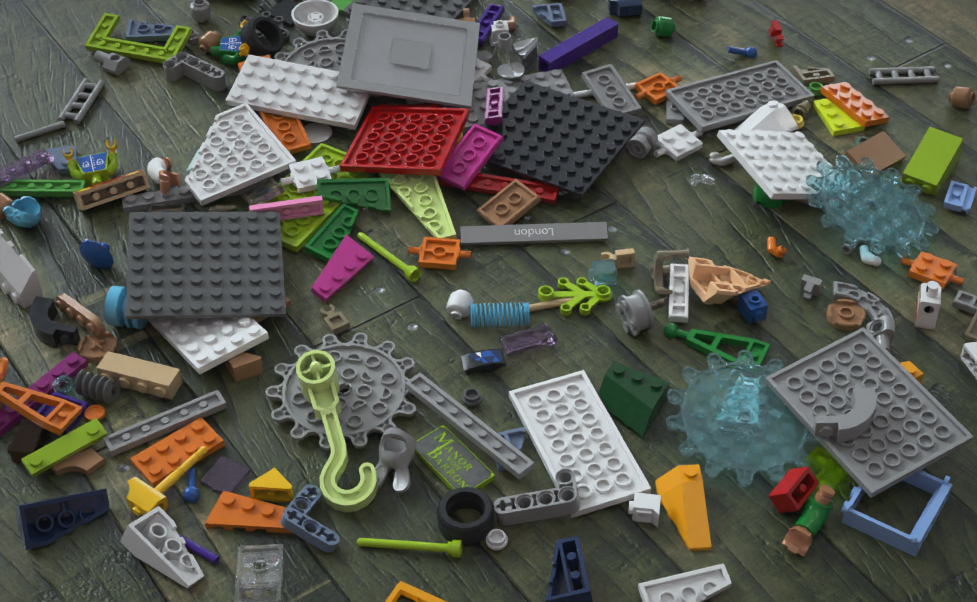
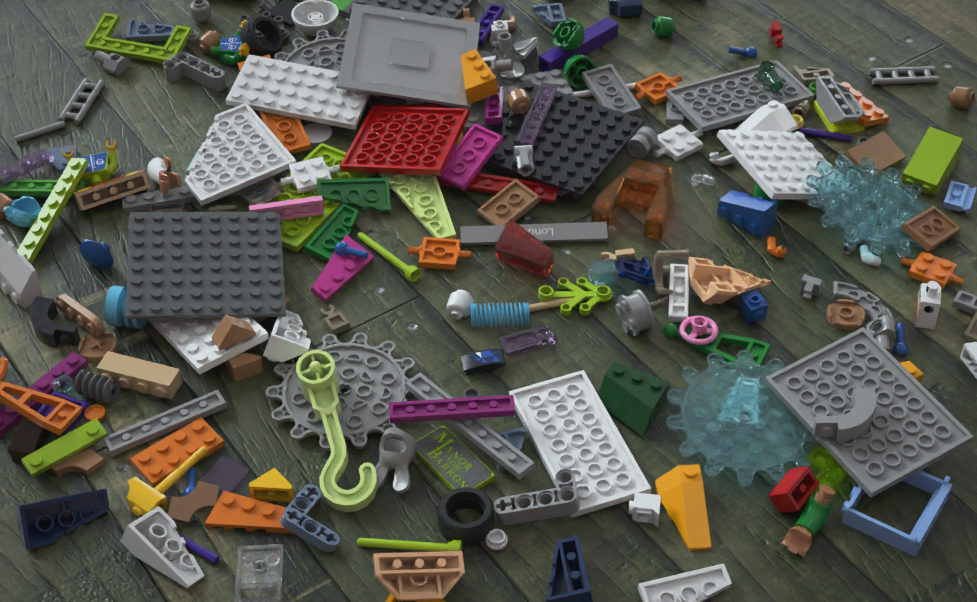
(52, 208): none -> lime plate
(201, 497): none -> medium nougat tile
(231, 331): none -> medium nougat slope
(287, 339): none -> white wedge
(343, 249): none -> blue bar
(419, 574): none -> light nougat wedge
(451, 409): none -> magenta plate
(478, 77): none -> light orange wedge
(498, 66): none -> light grey piece
(519, 101): none -> medium nougat head
(524, 157): none -> light grey piece
(524, 249): none -> clear red wedge
(536, 114): none -> clear purple plate
(569, 35): none -> green cylinder
(574, 68): none -> green cylinder
(635, 270): none -> clear blue wing
(641, 187): none -> clear orange wedge
(699, 326): none -> bright pink piece
(749, 213): none -> blue wedge
(769, 76): none -> clear green piece
(824, 134): none -> dark purple bar
(837, 101): none -> light grey wedge
(900, 348): none -> blue bar
(931, 228): none -> medium nougat tile

